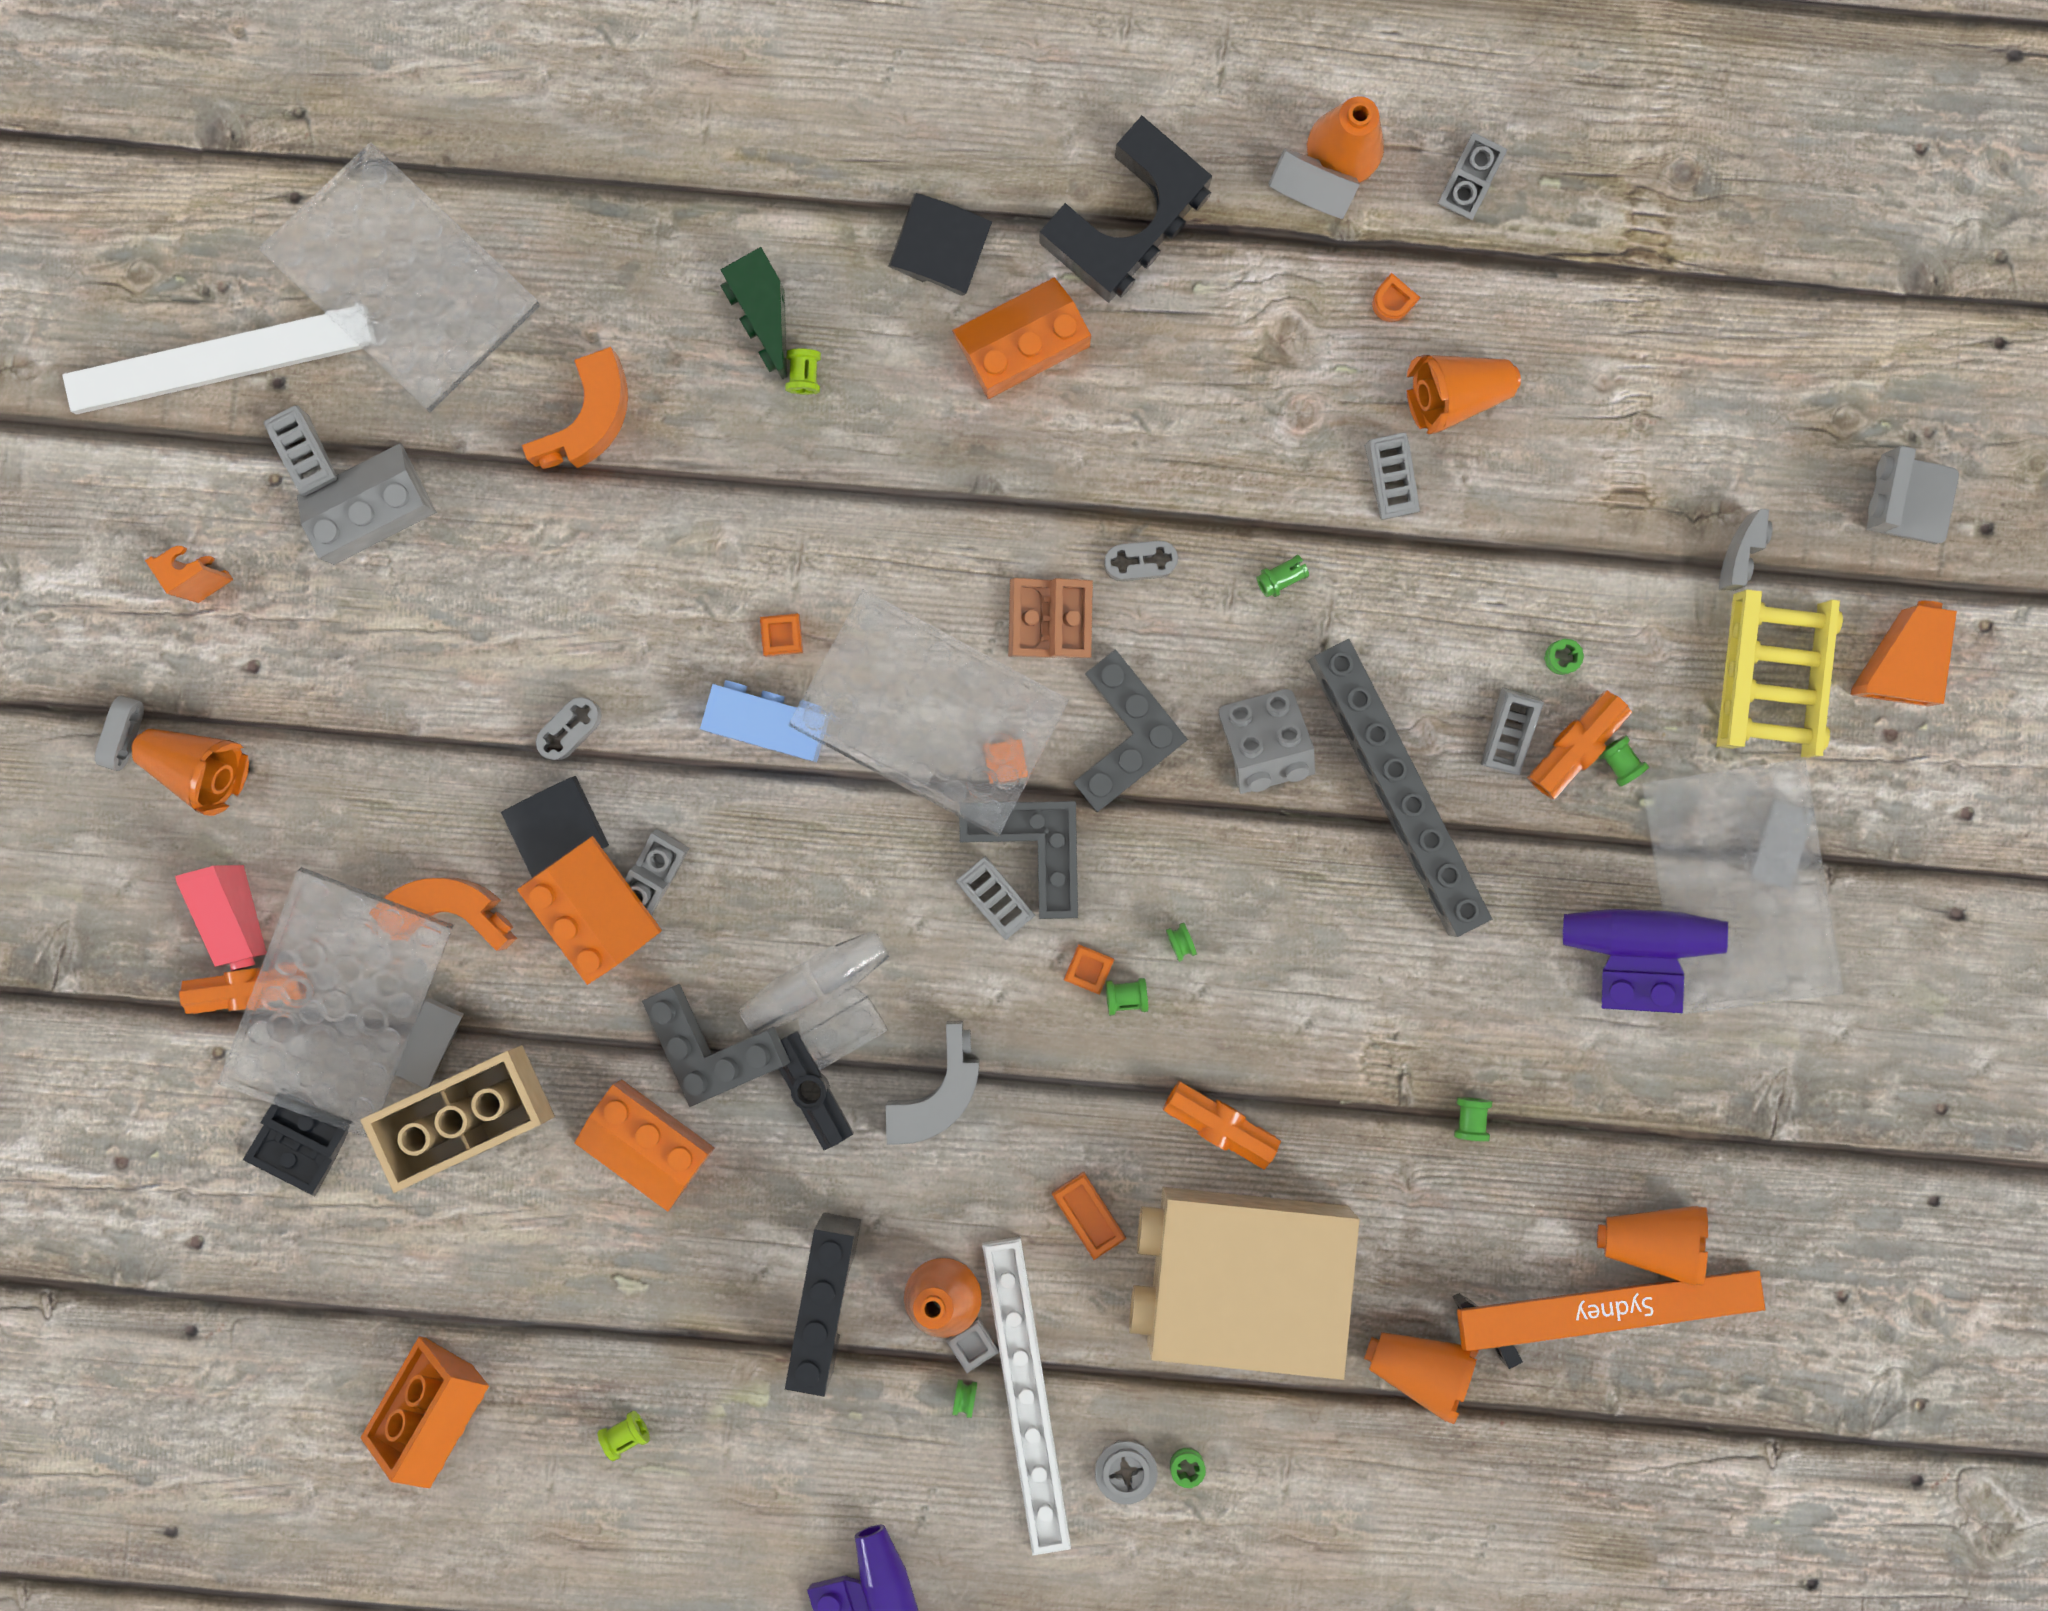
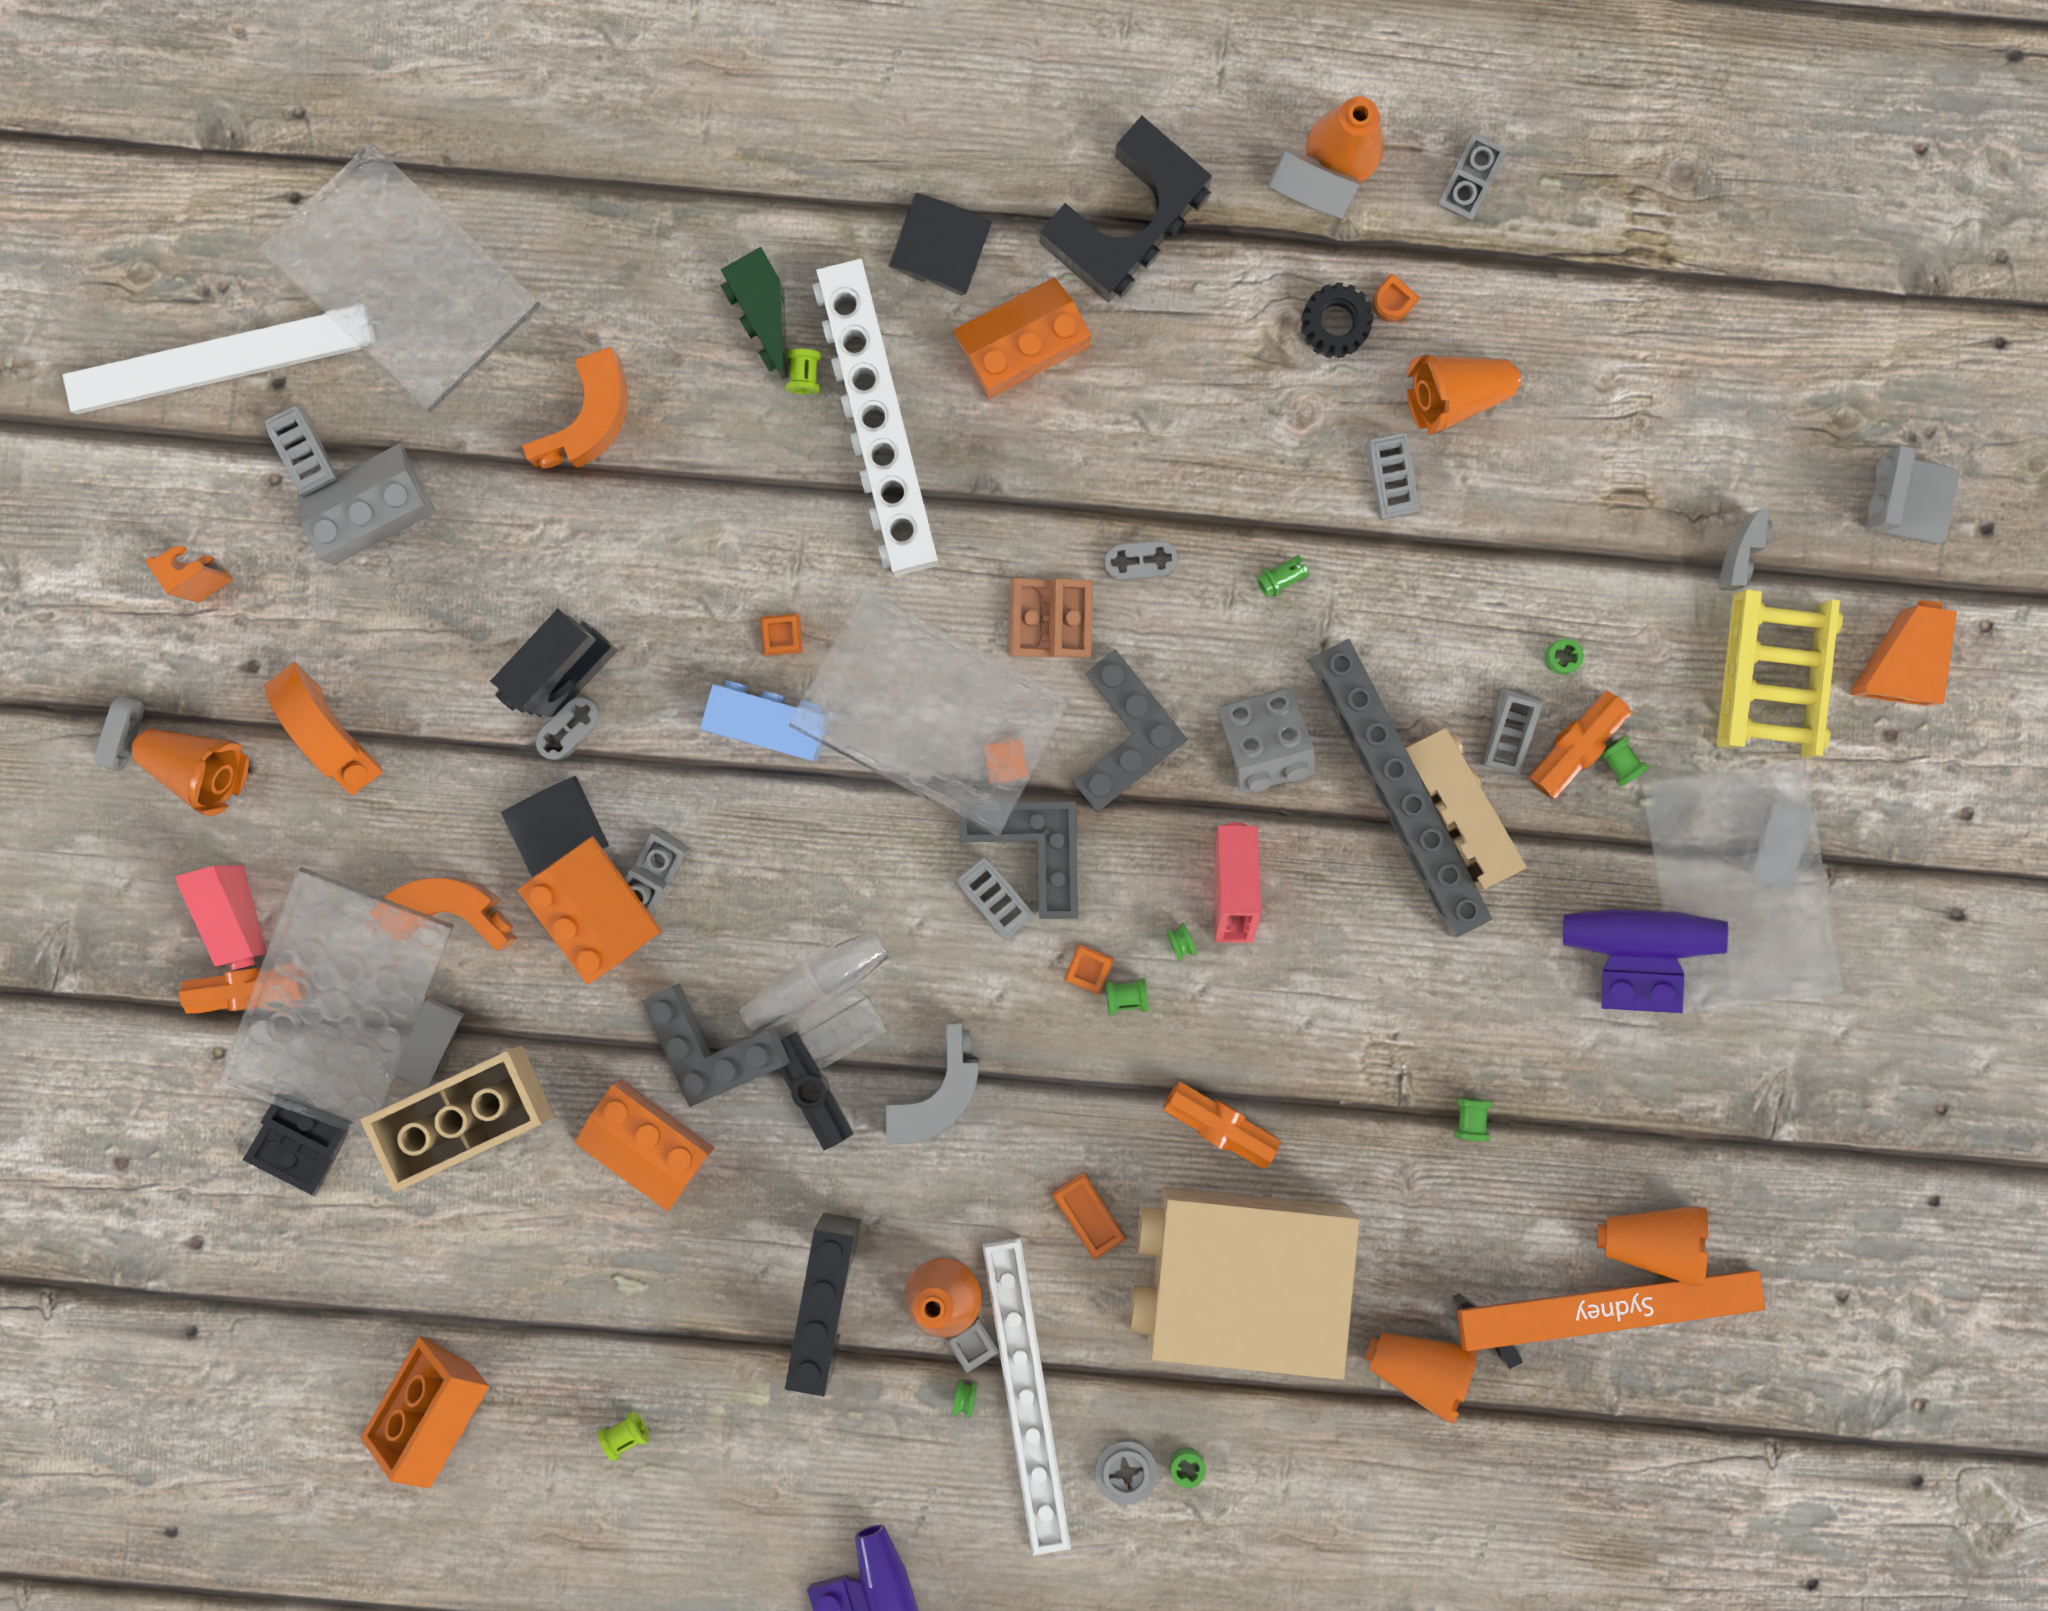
(316, 731): none -> orange arch
(552, 666): none -> black arch
(850, 283): none -> white brick
(1236, 883): none -> coral slope
(1351, 301): none -> black tyre
(1465, 809): none -> tan wedge

